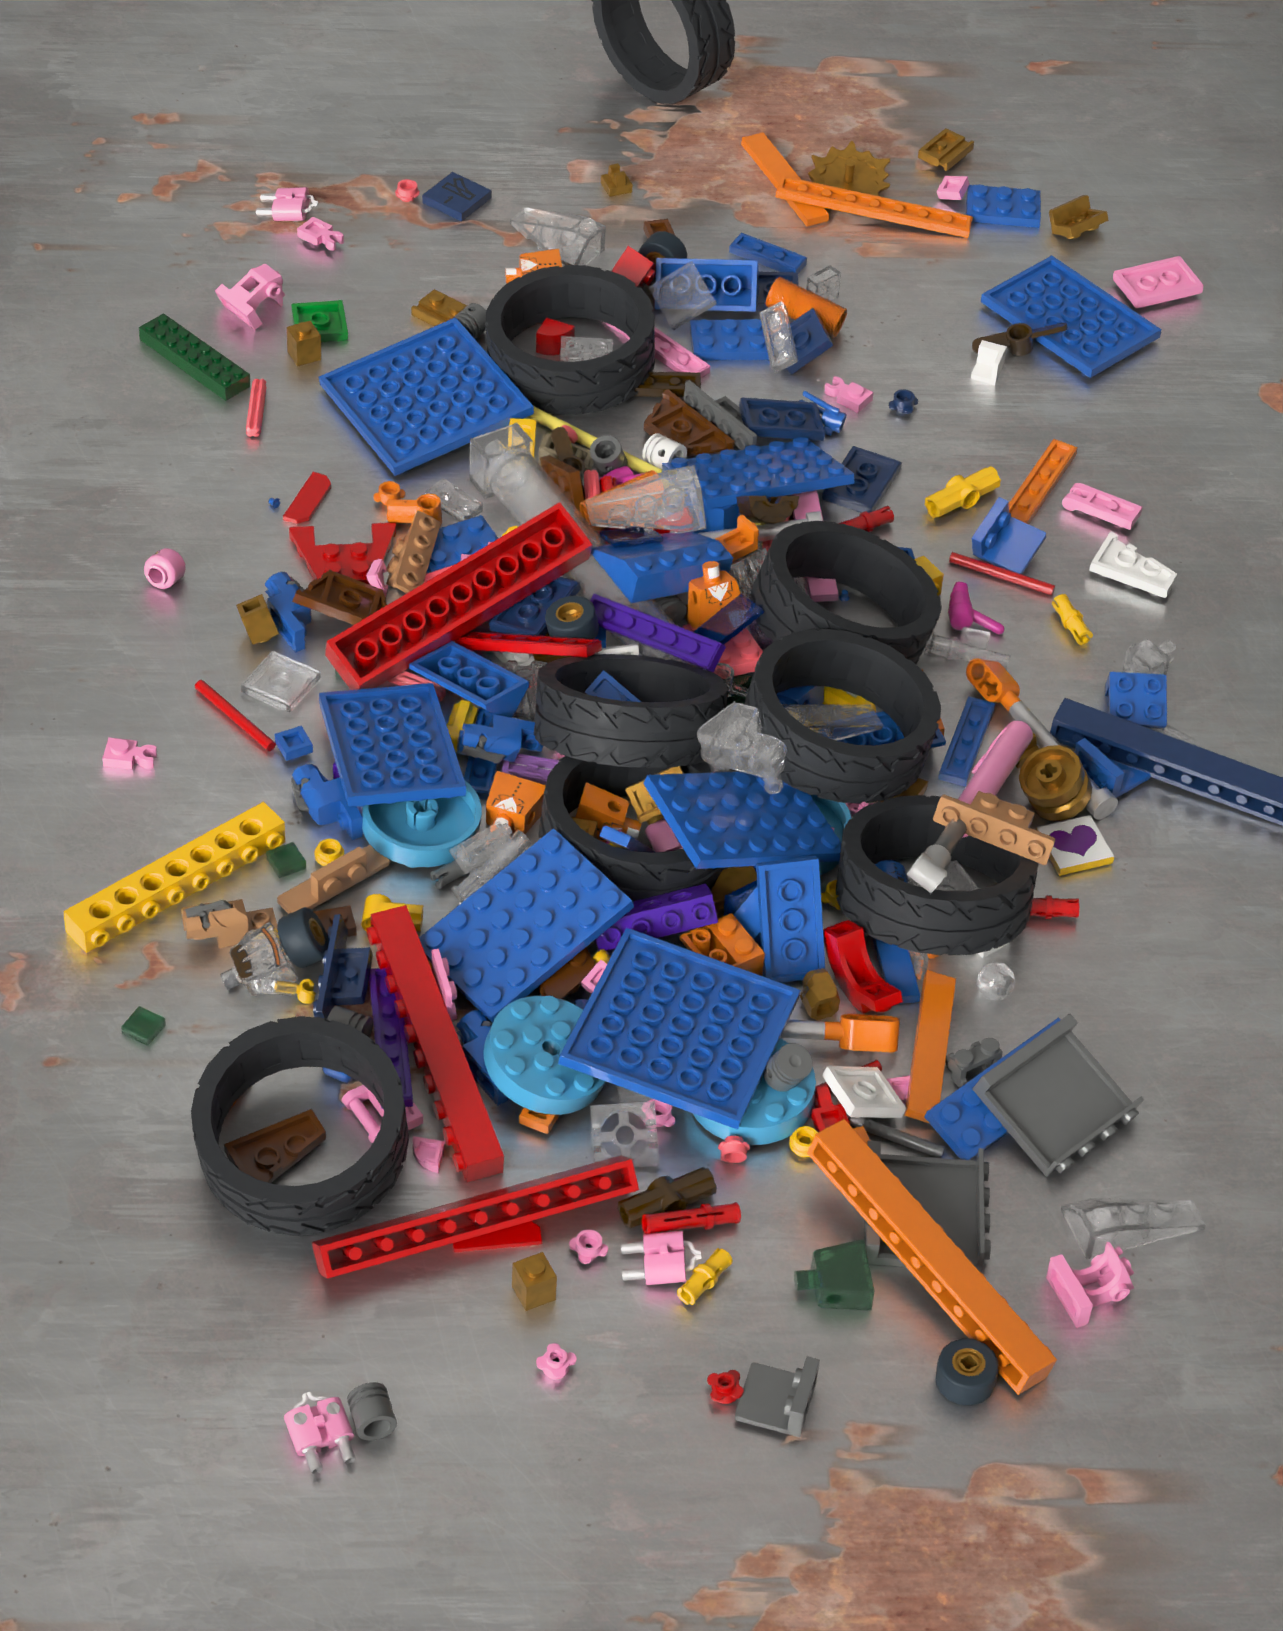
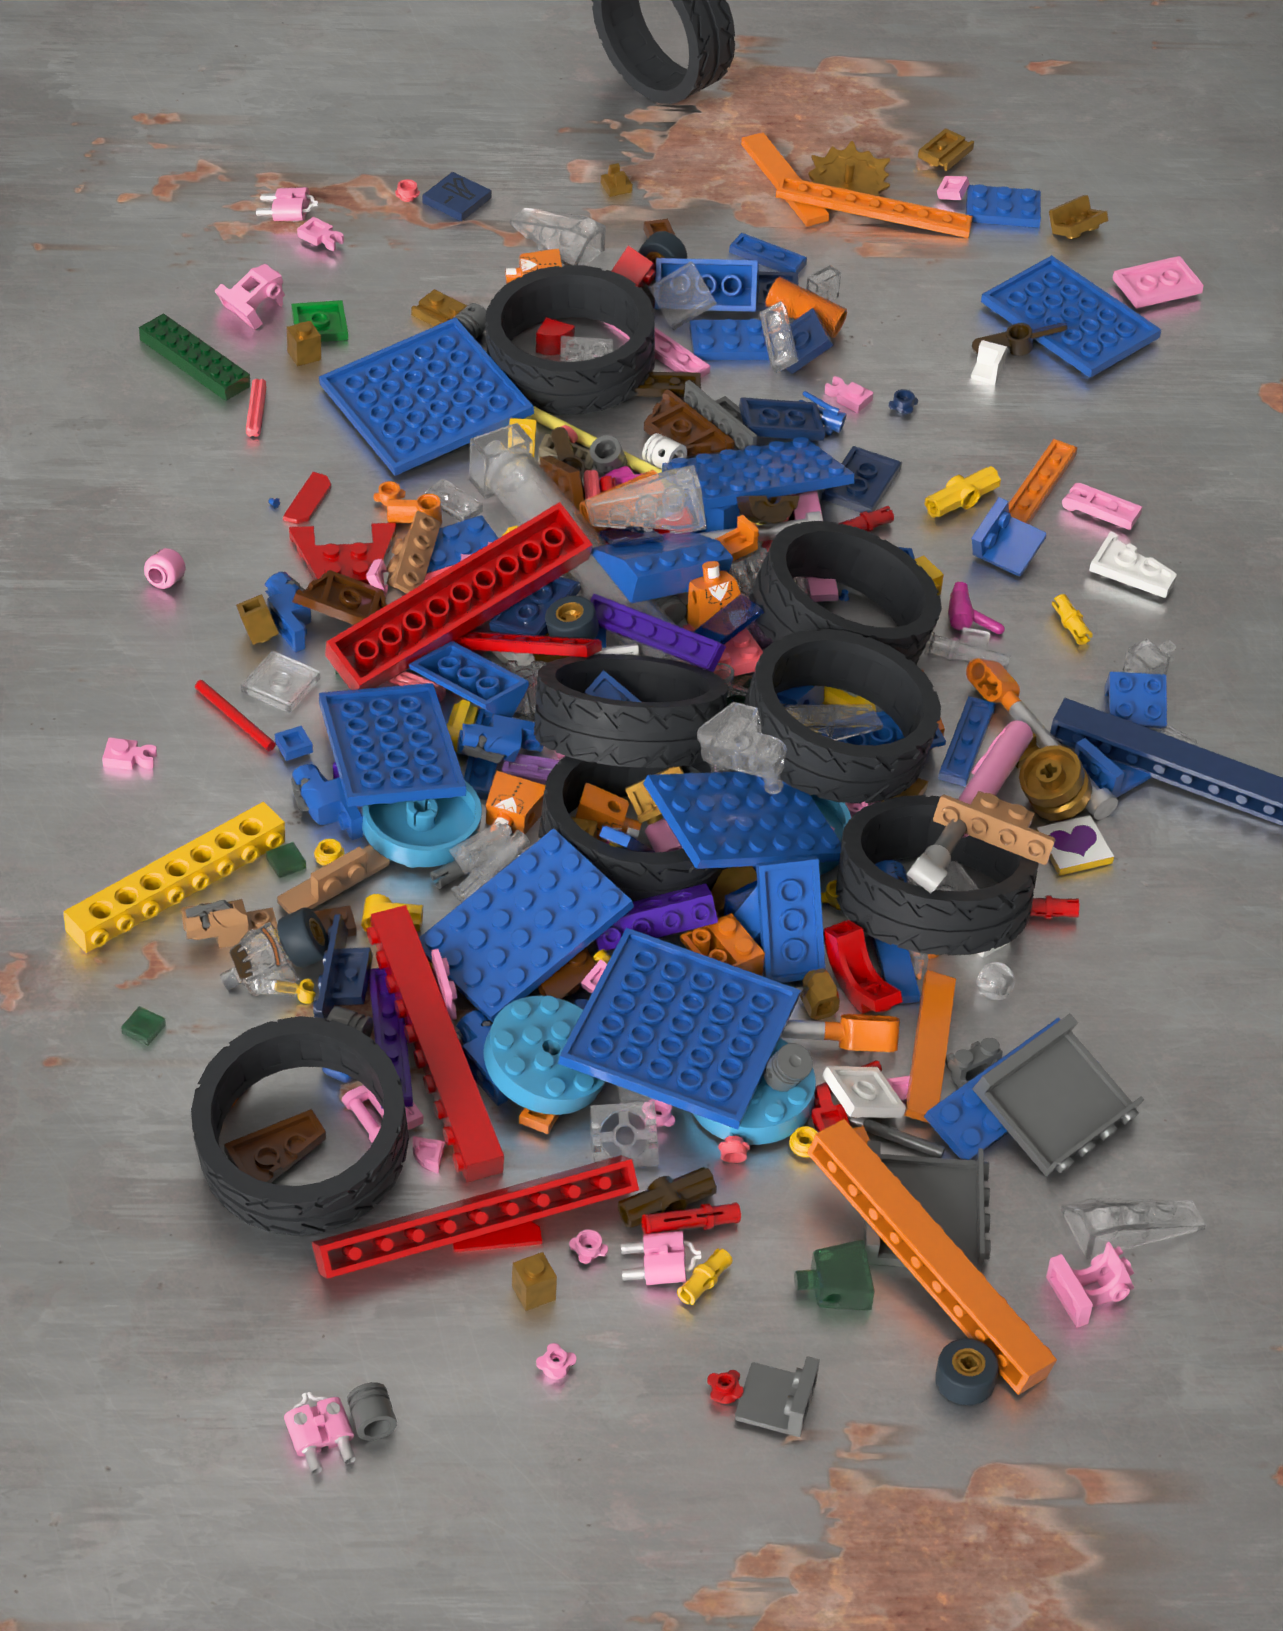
(1002, 573): red bar -> none

